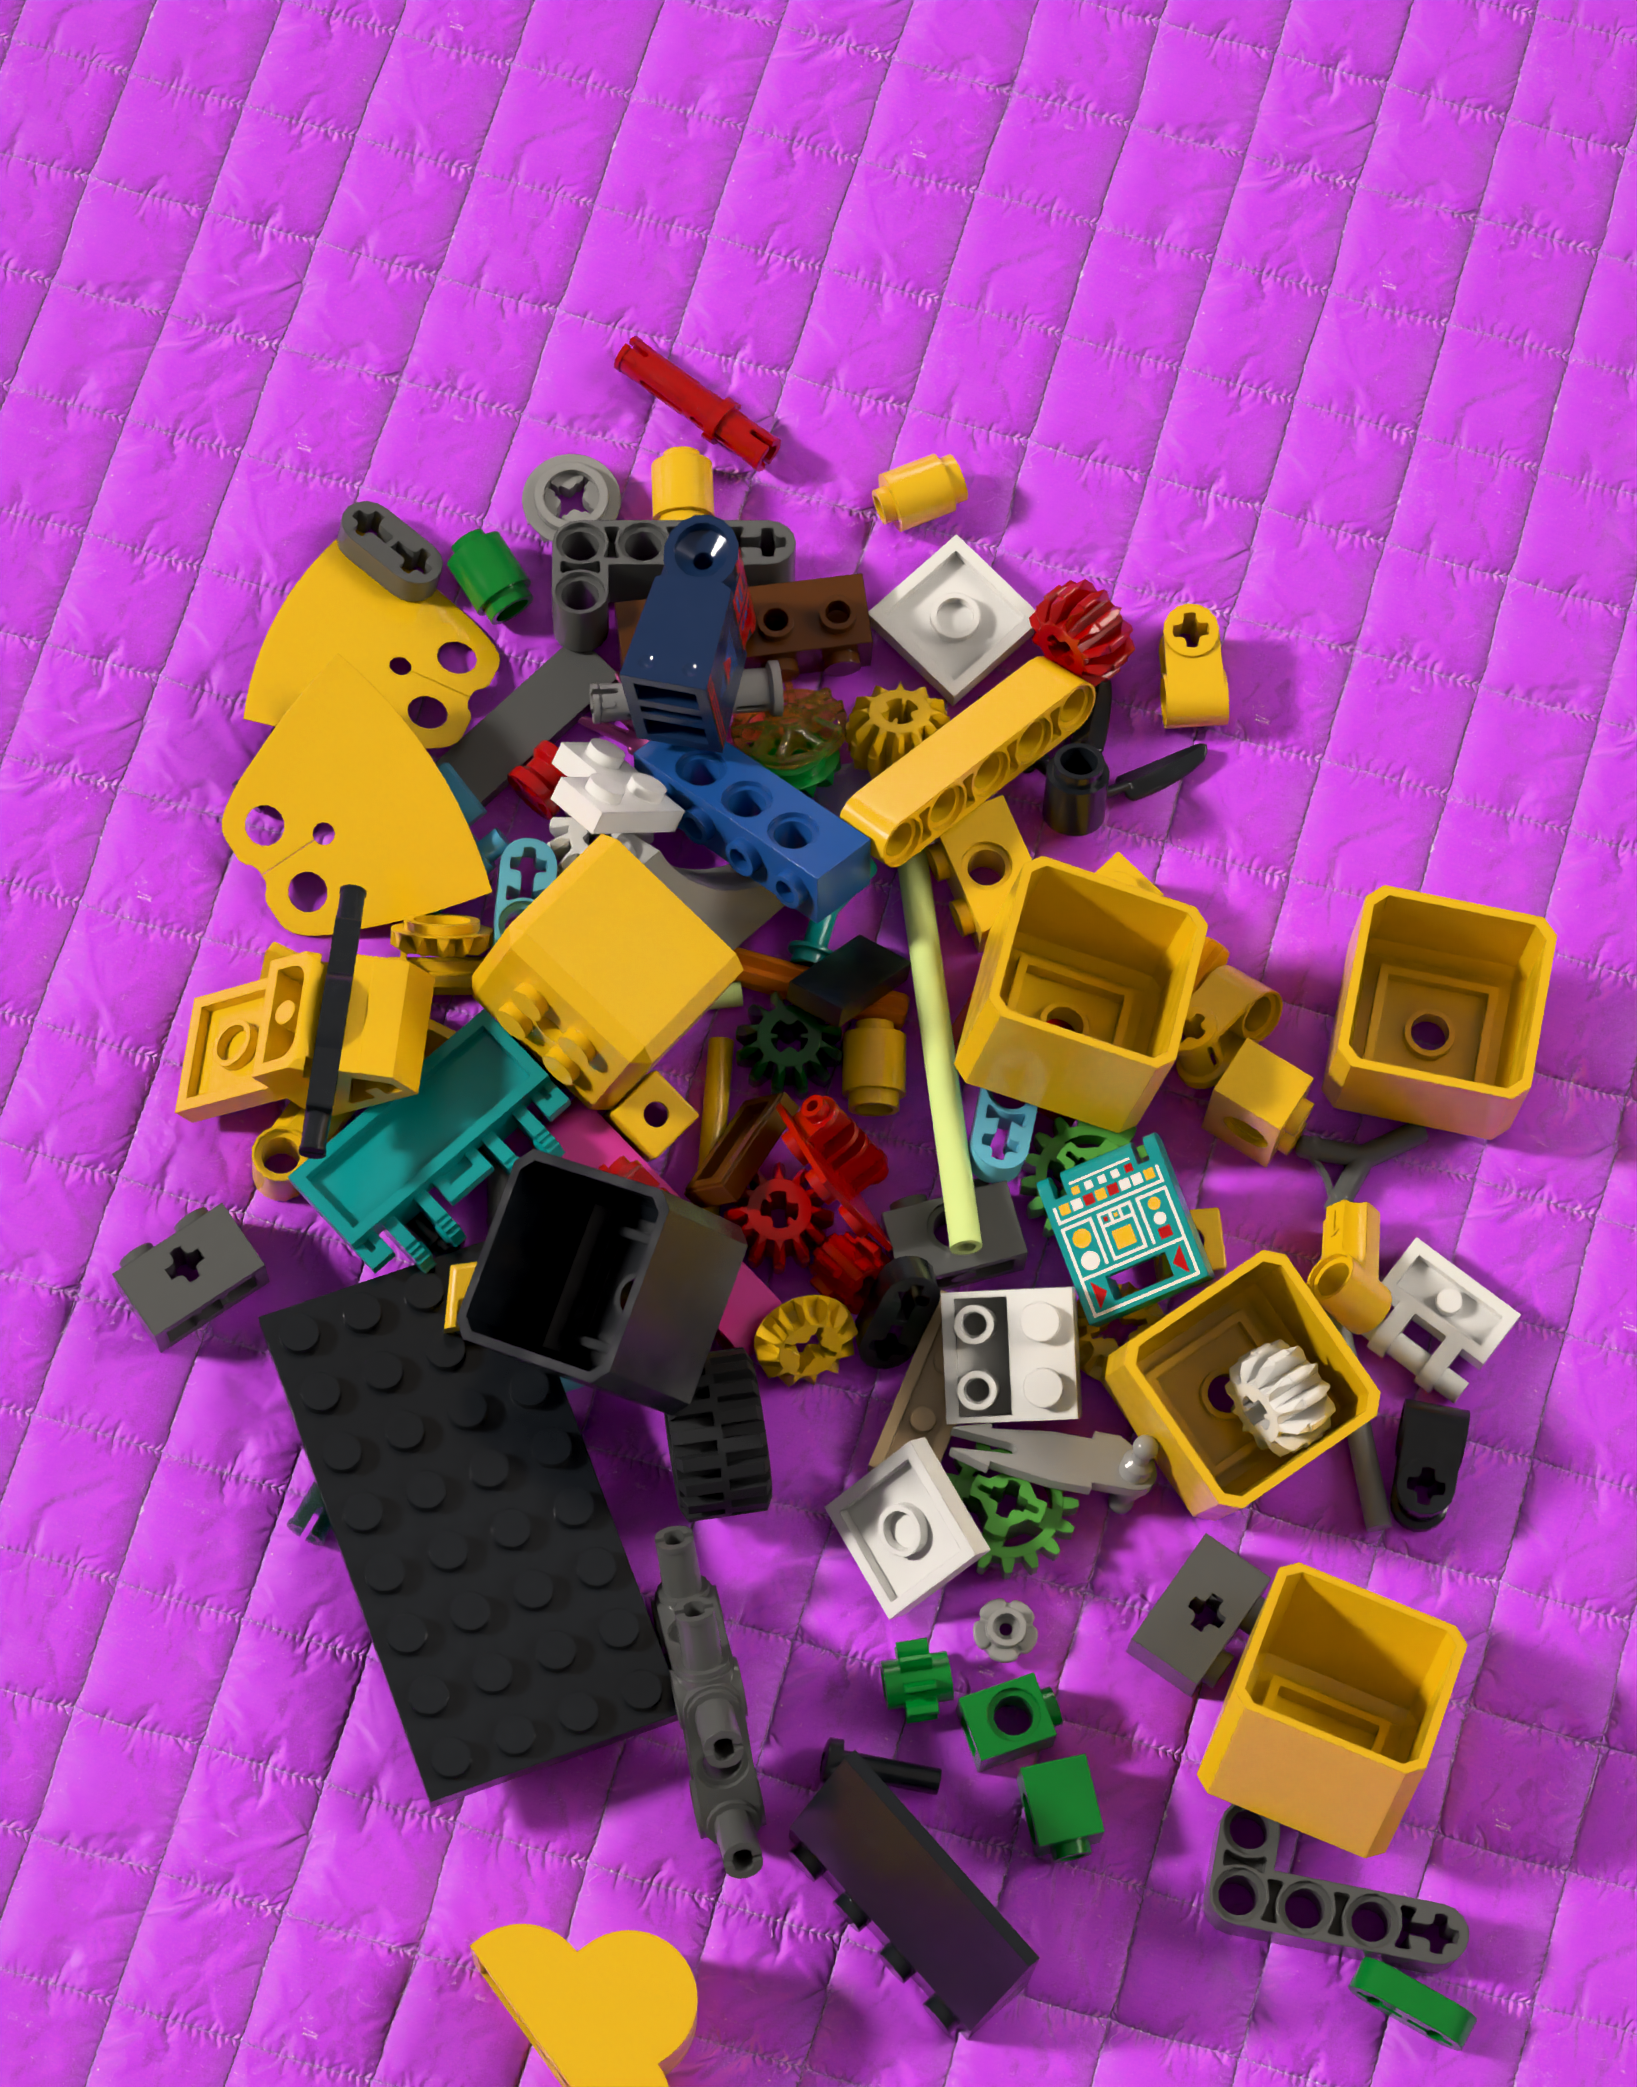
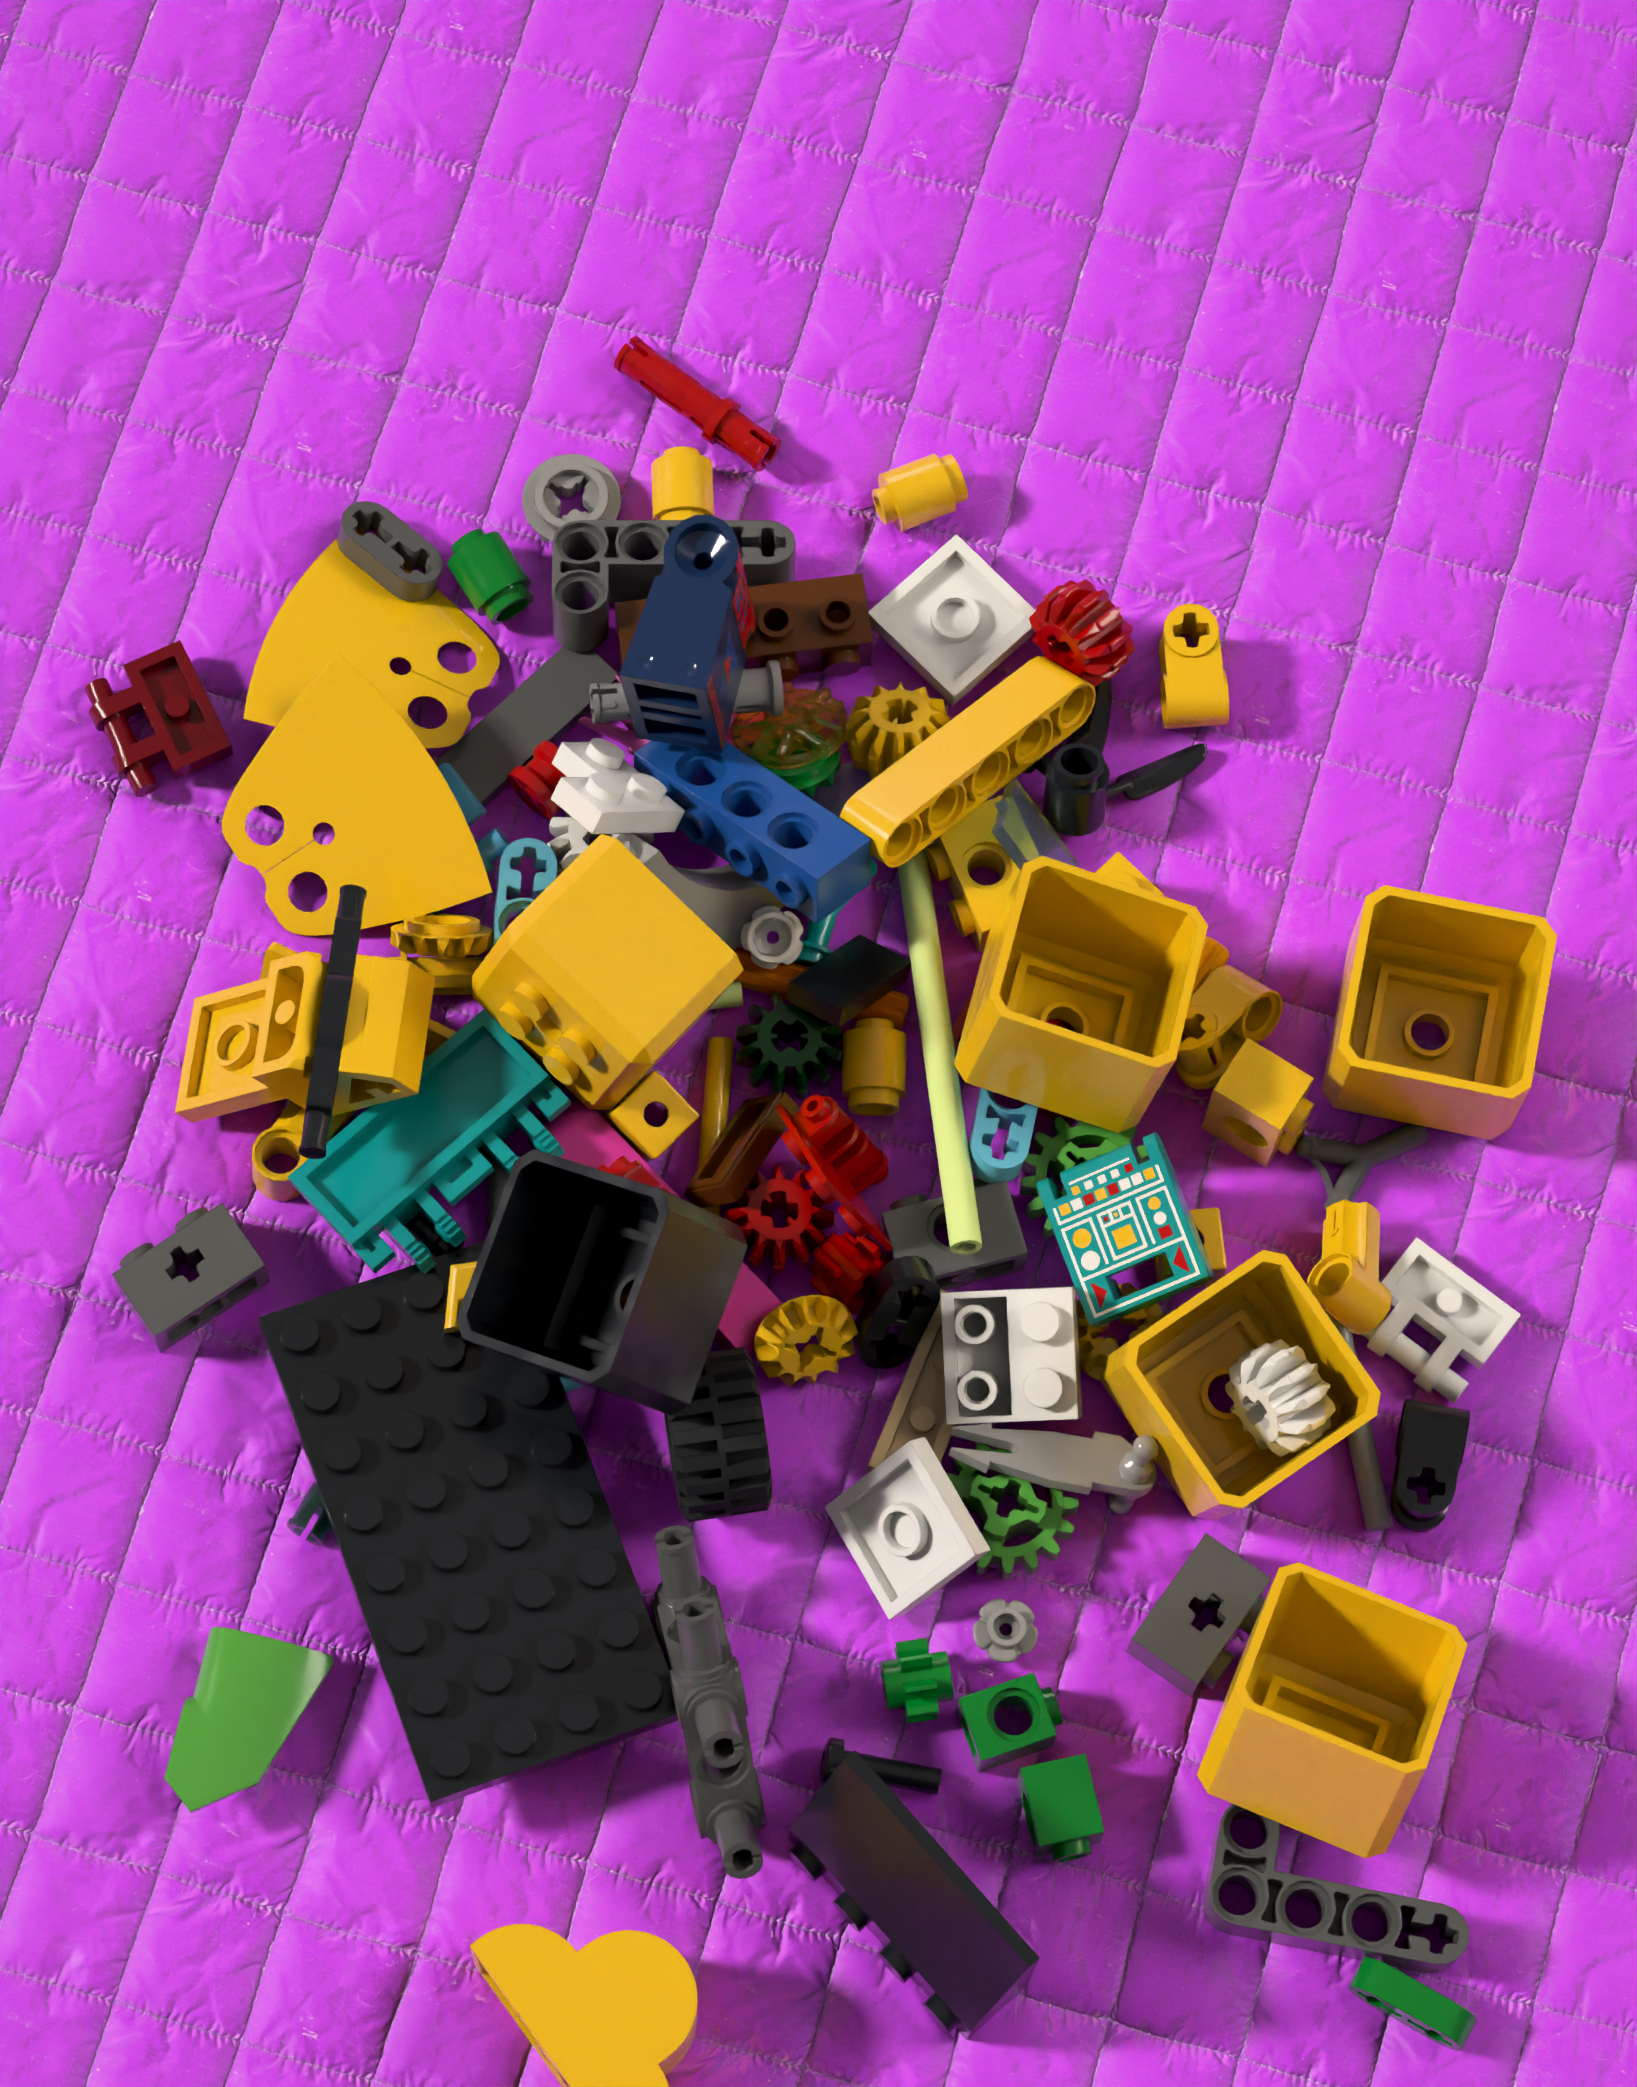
(176, 710): none -> dark red plate
(240, 1713): none -> bright green panel
(755, 937): none -> white plate
(1025, 830): none -> clear light blue piece

